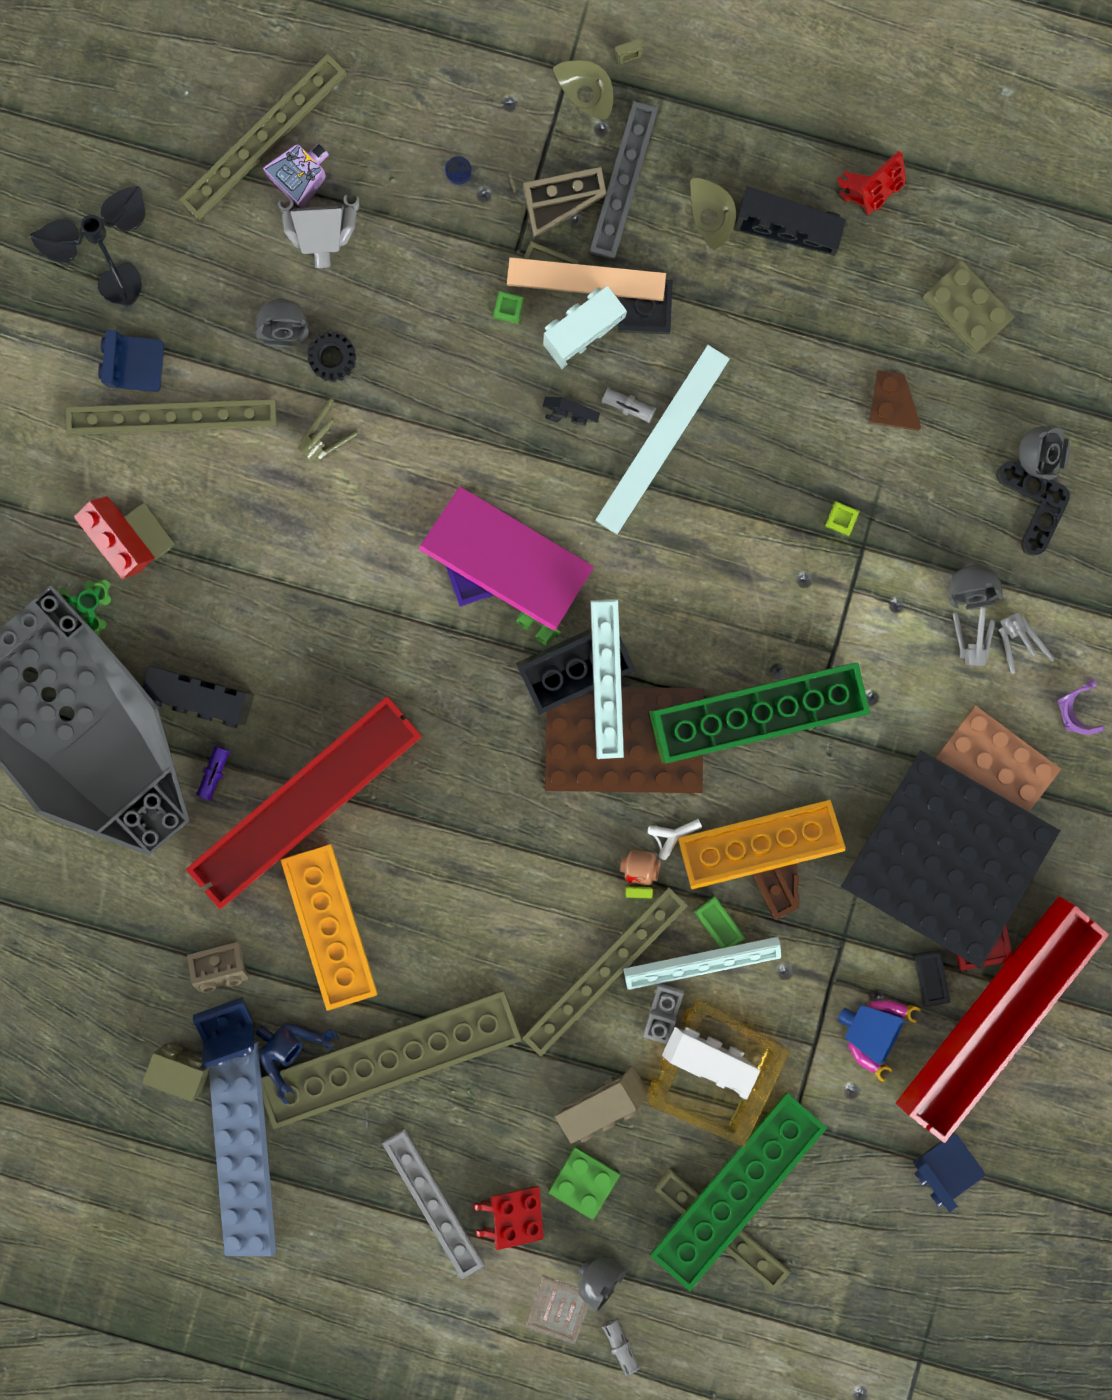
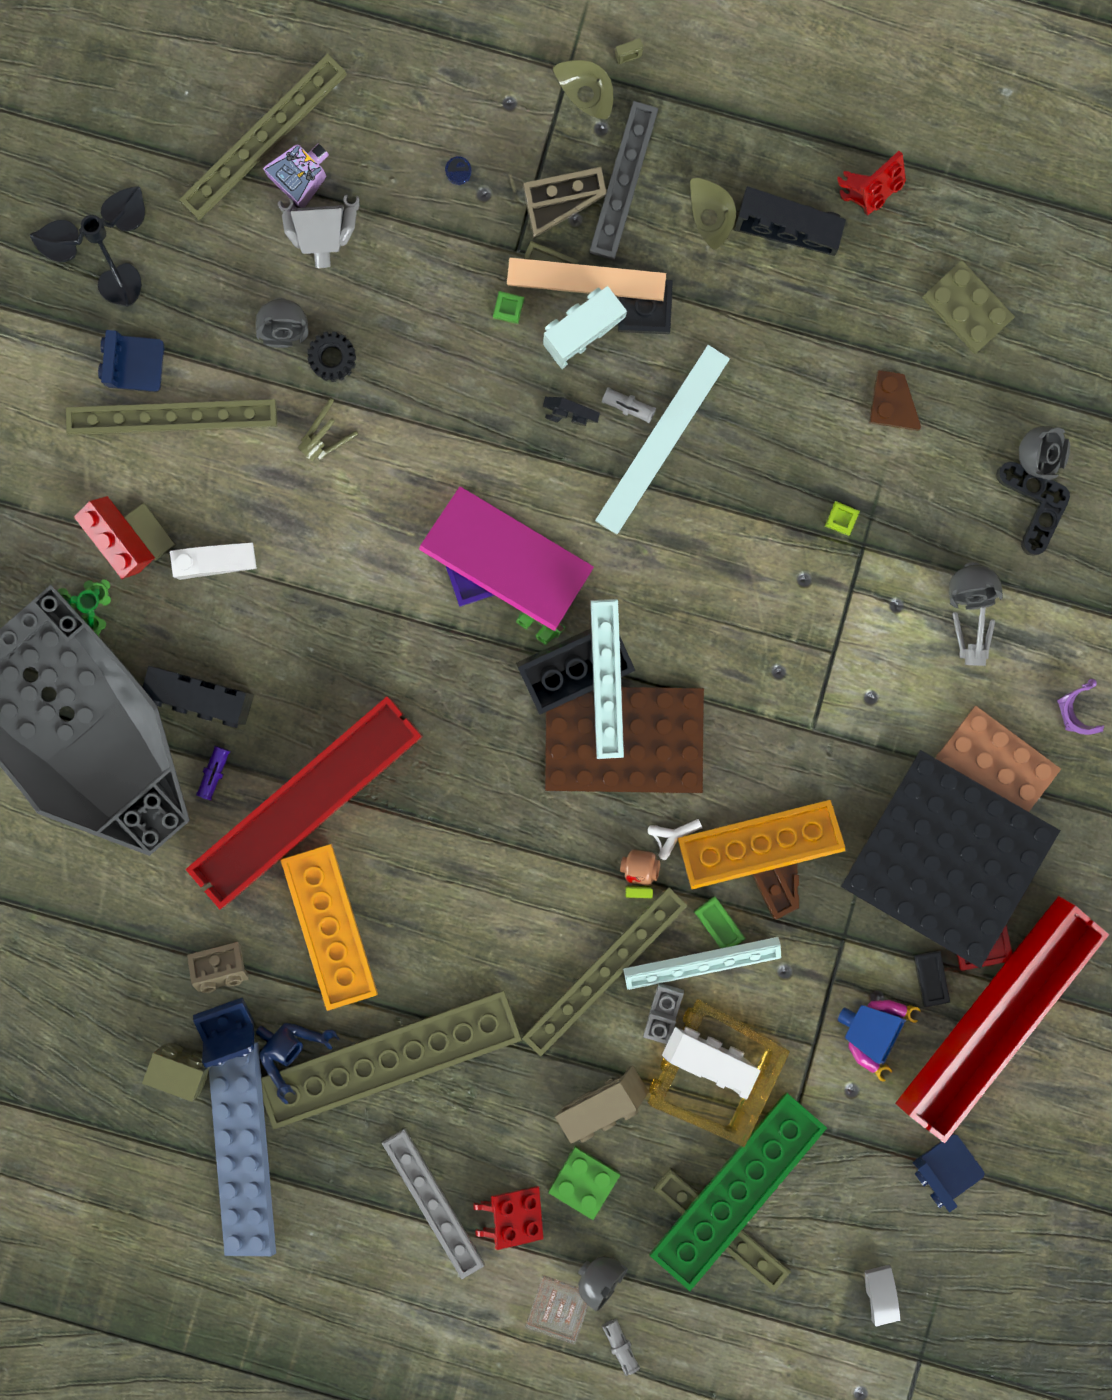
(212, 560): none -> white slope
(759, 712): green brick -> none
(882, 1295): none -> light grey slope
(1016, 626): light grey plant -> none

